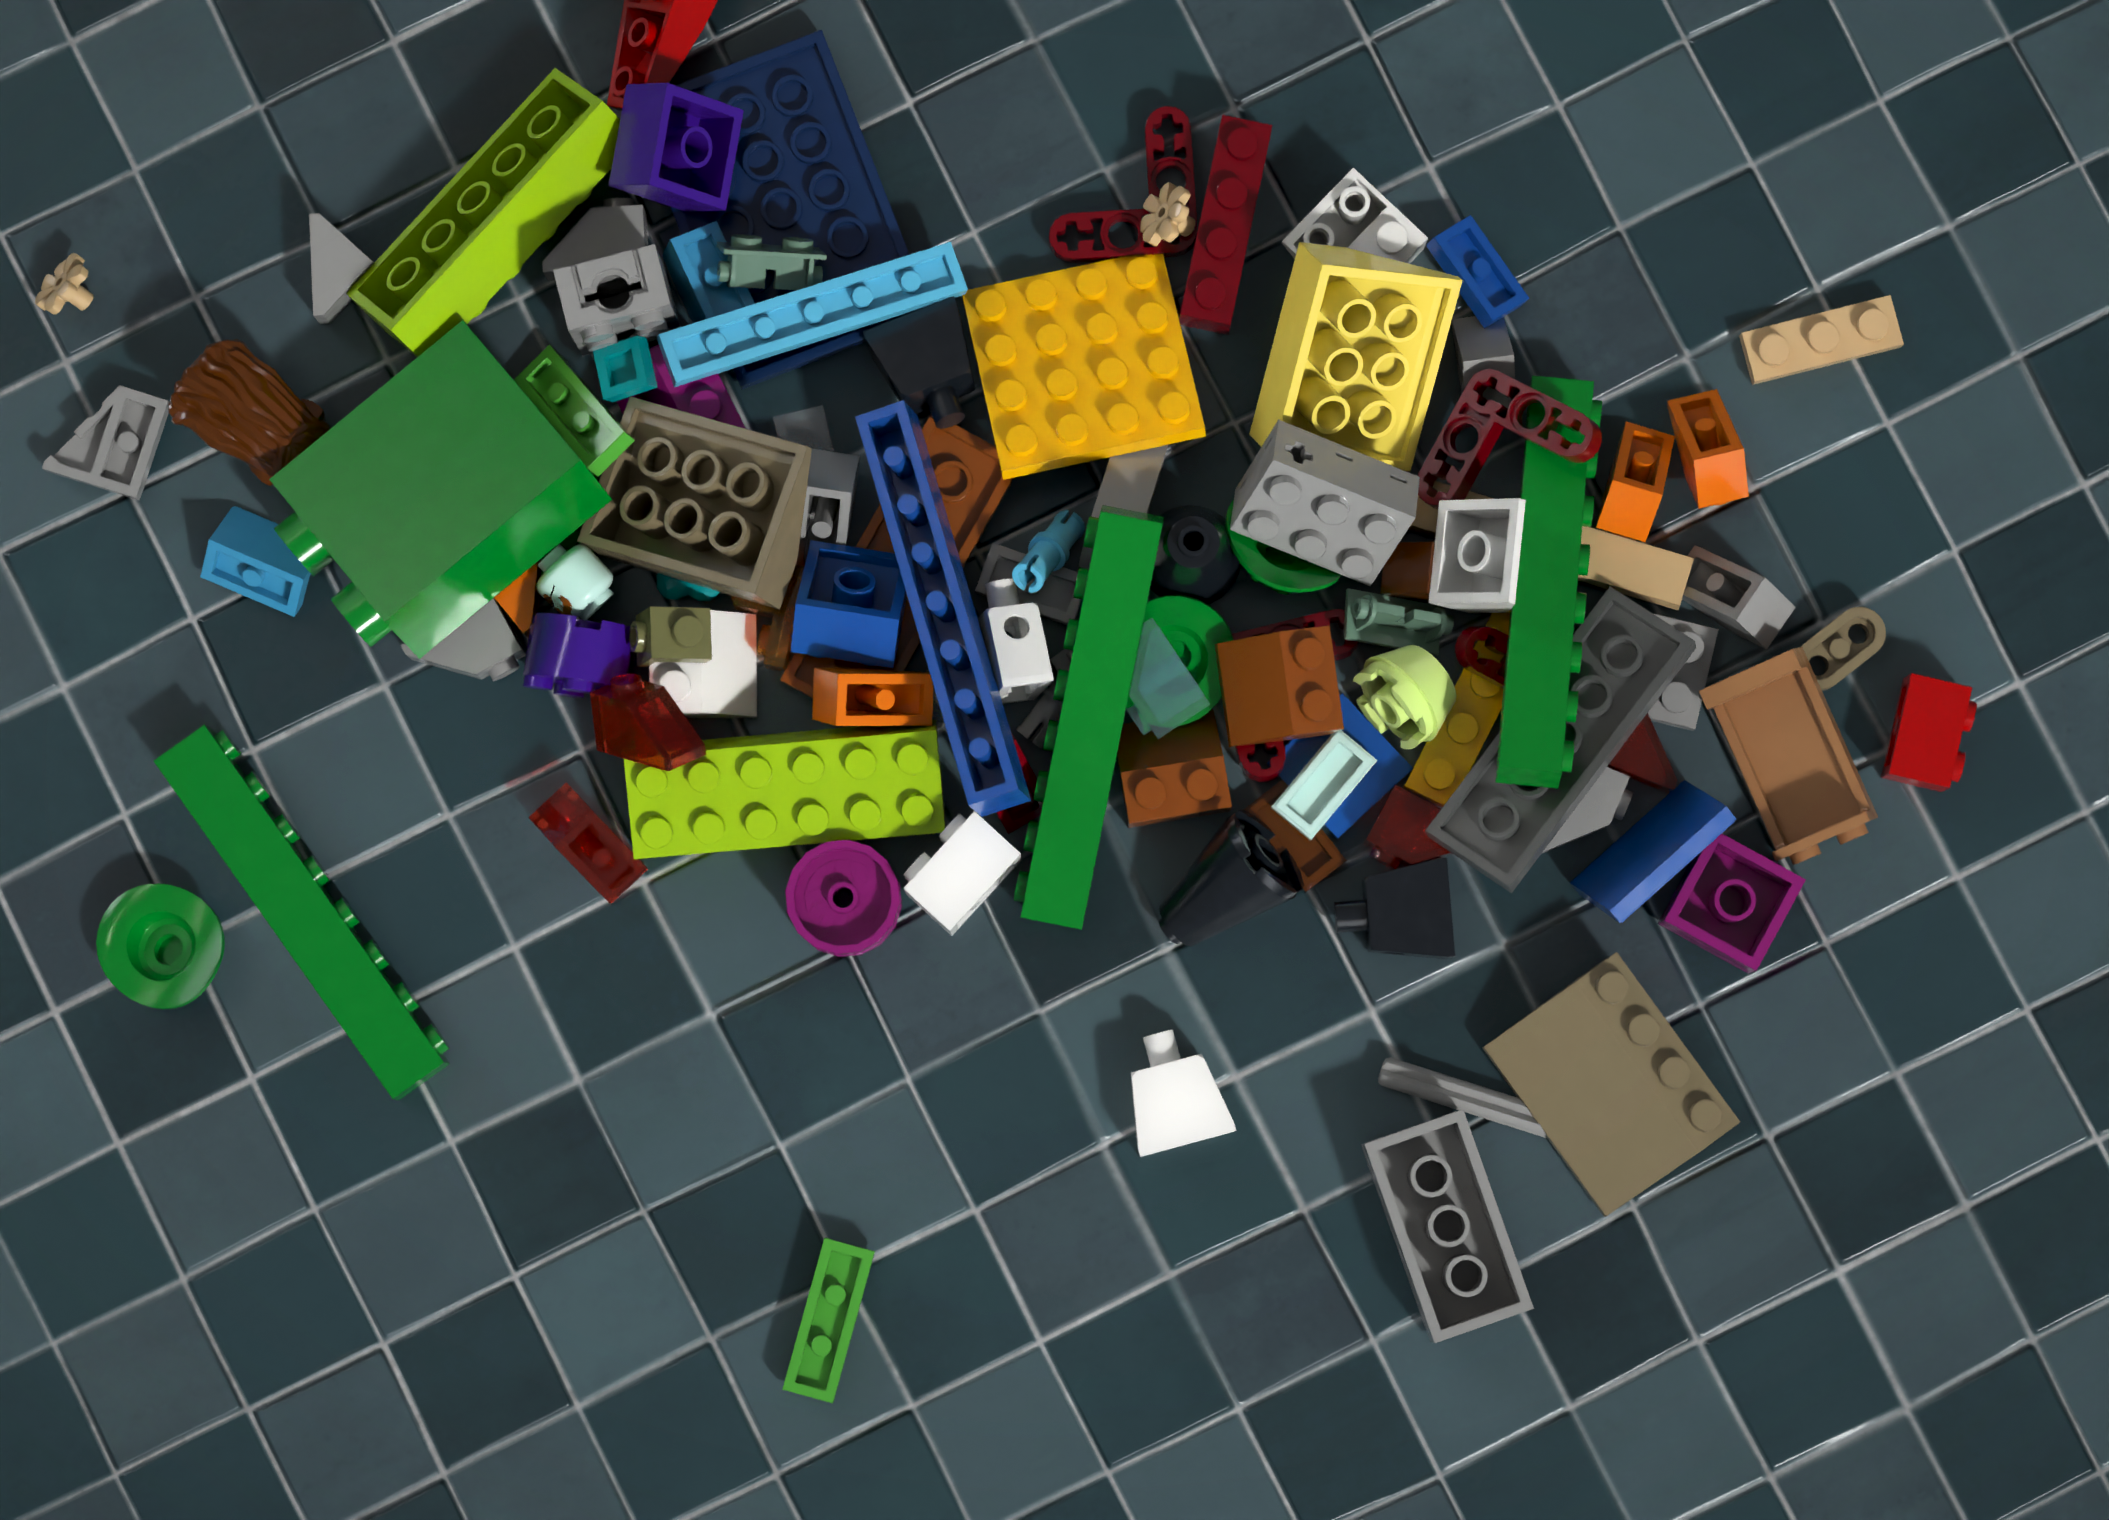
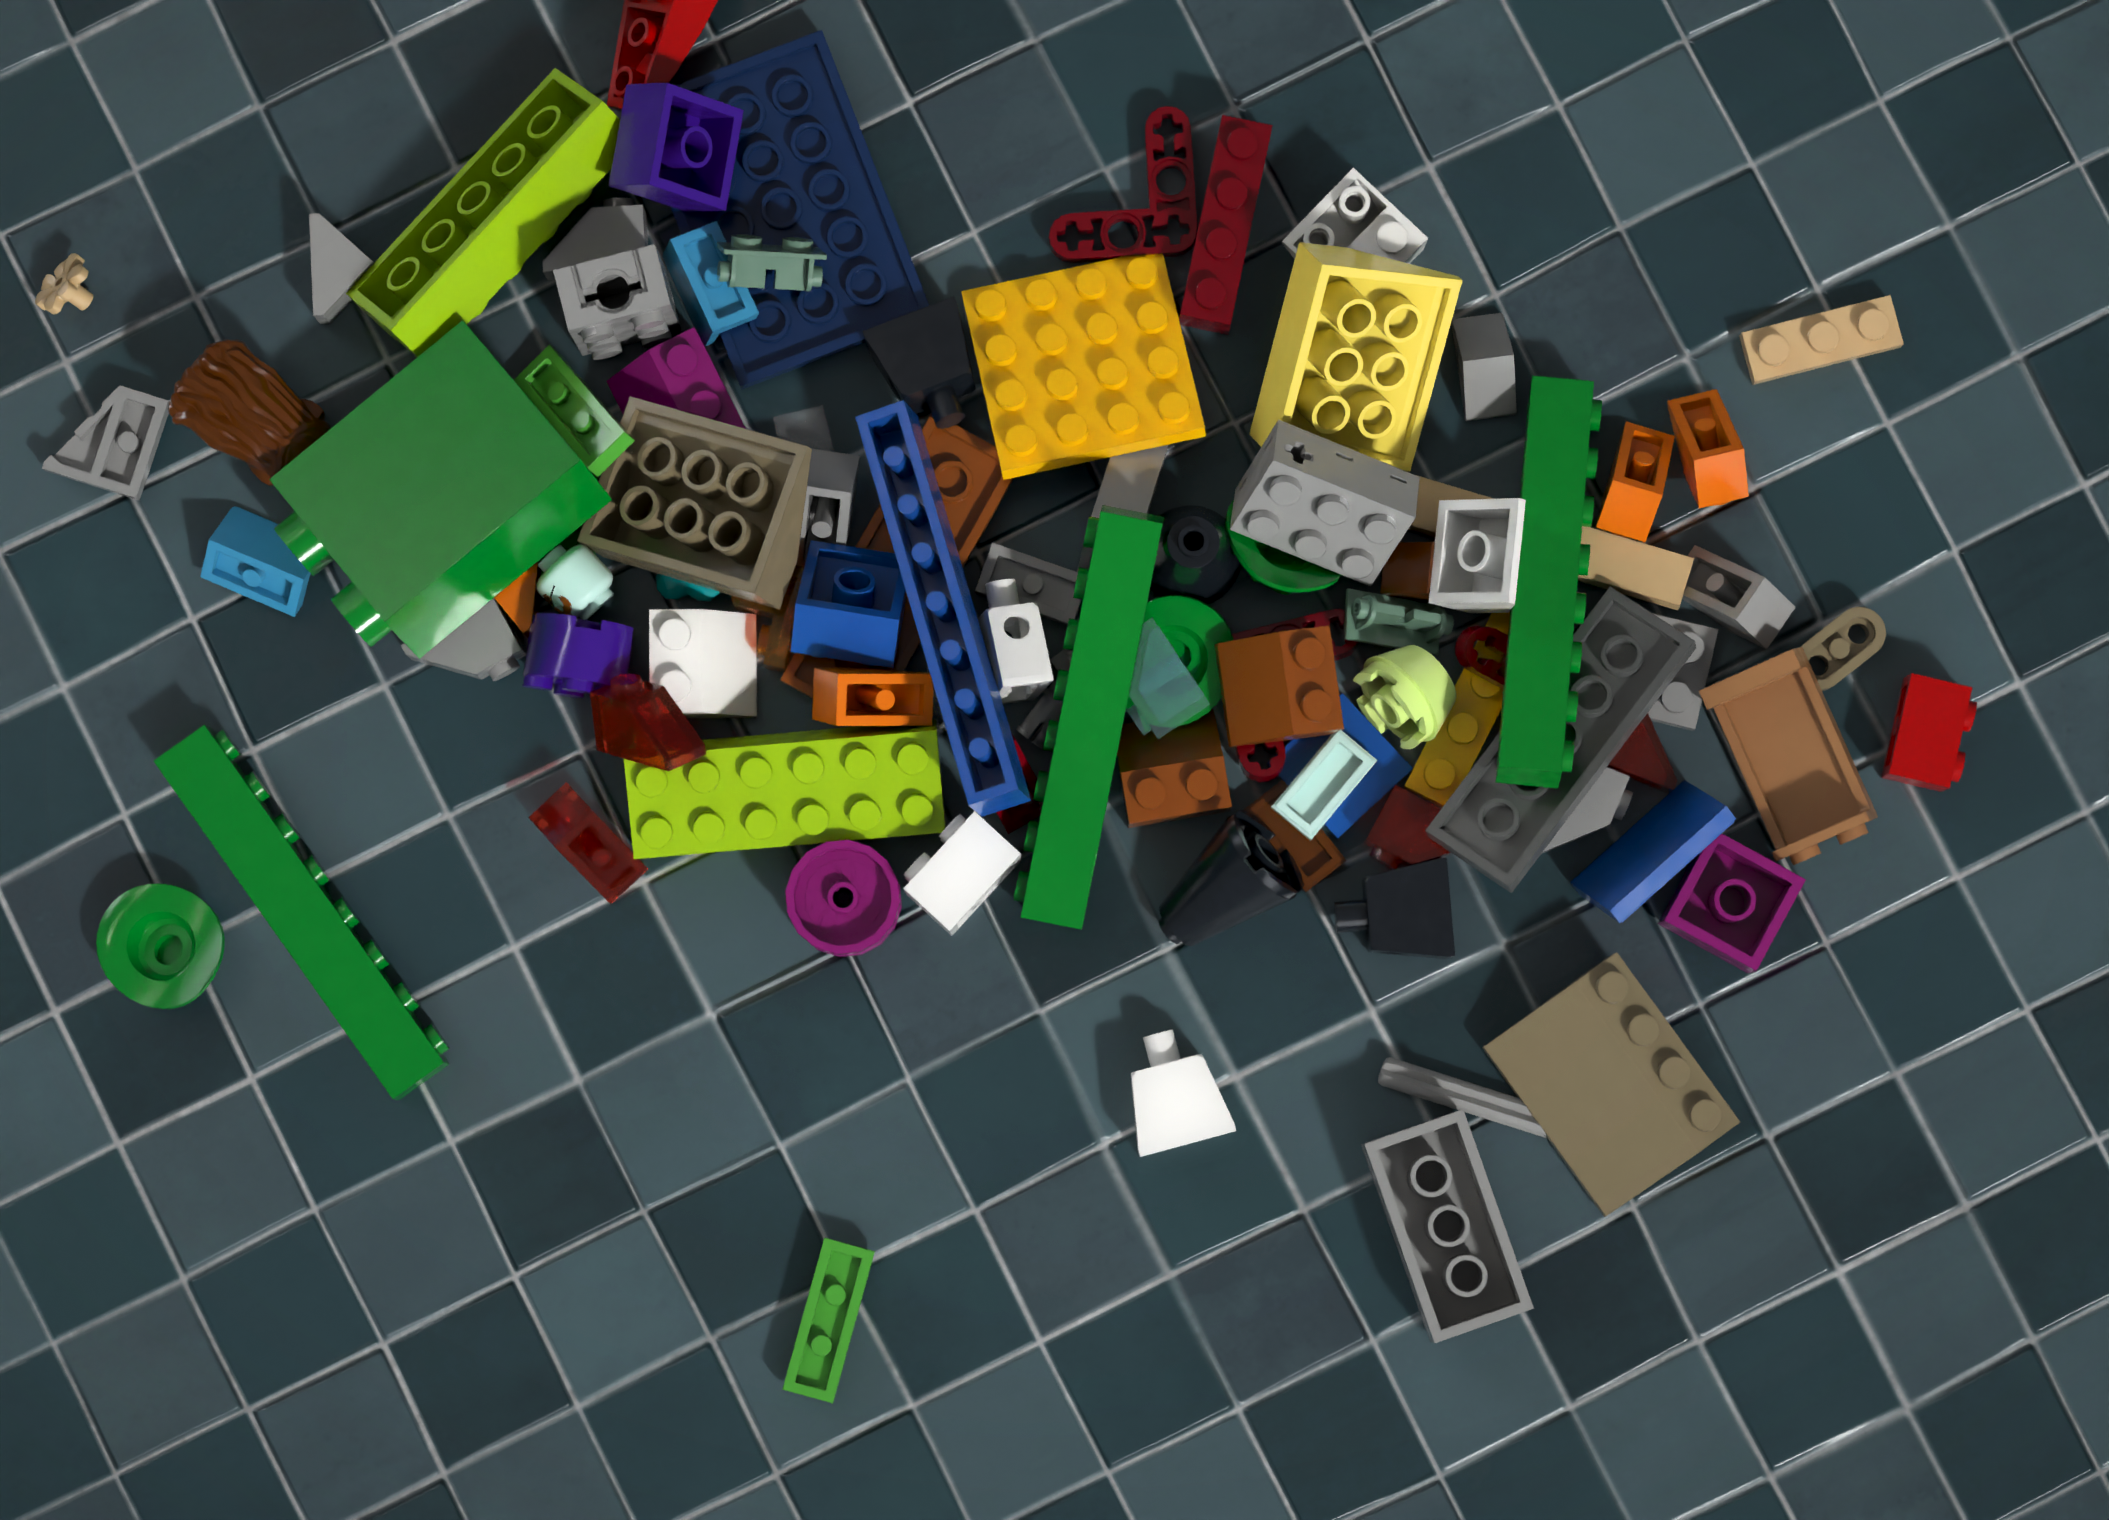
(625, 369): teal plate -> none
(671, 635): olive bracket -> none
(811, 314): medium azure plate -> none
(1048, 551): medium azure pin -> none
(1167, 216): tan plant -> none
(1487, 281): blue plate -> none
(1490, 420): dark red beam -> none

